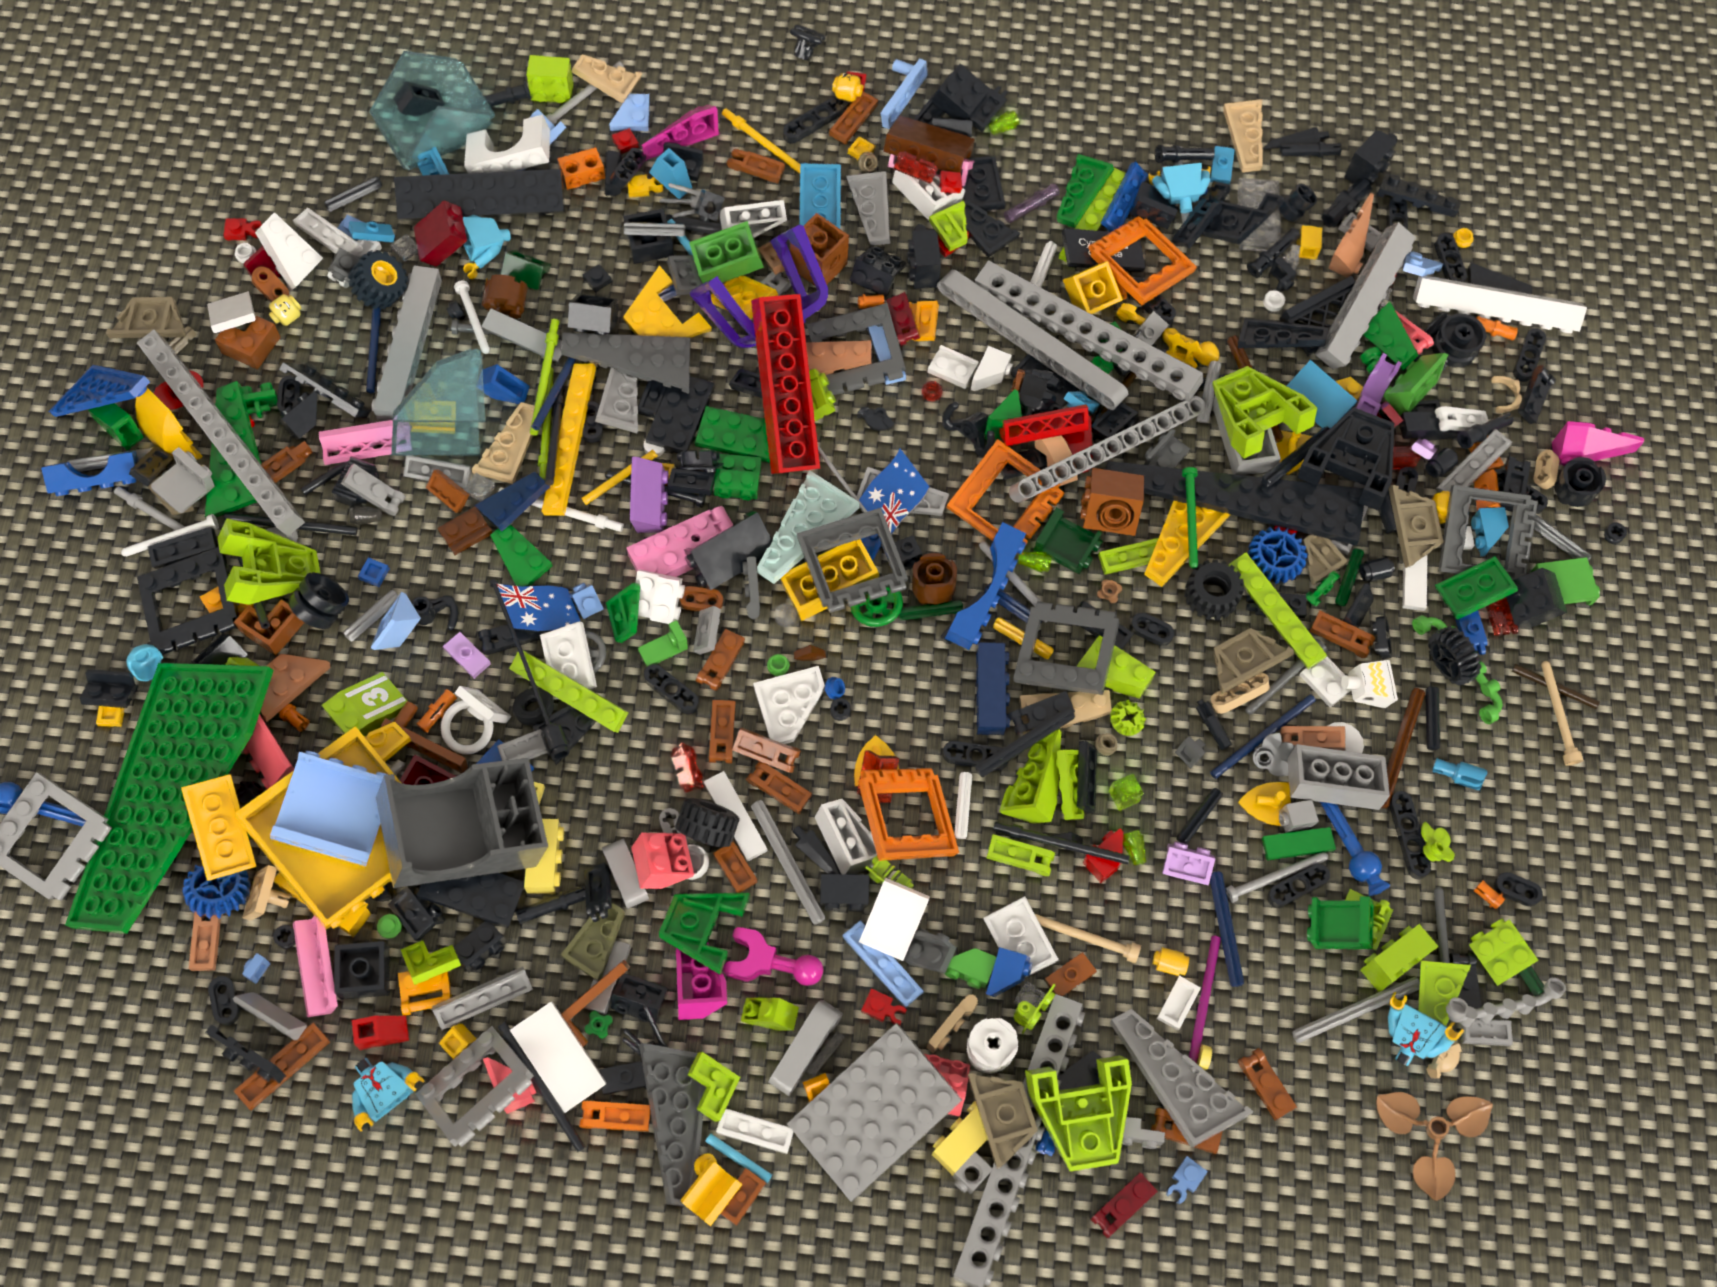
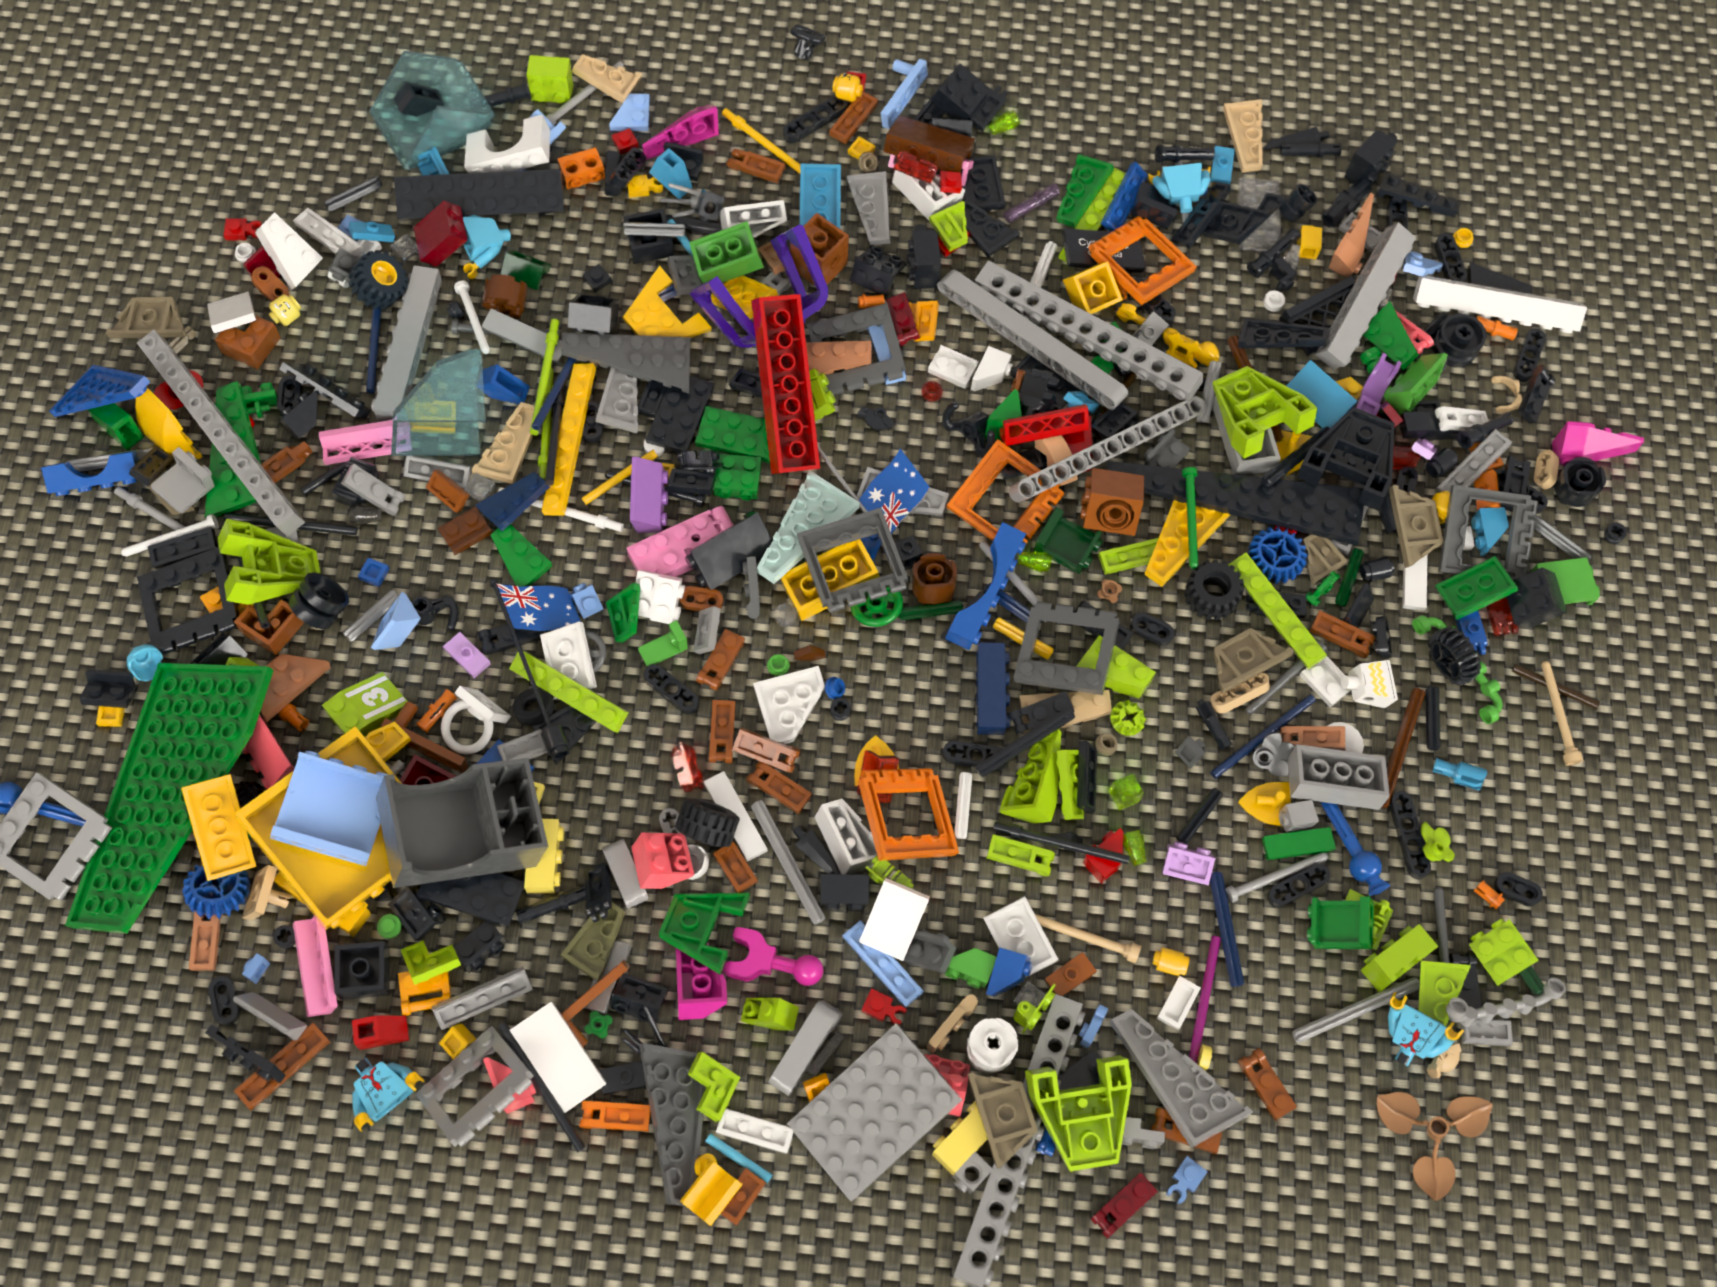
(1089, 1030): none -> medium blue plate

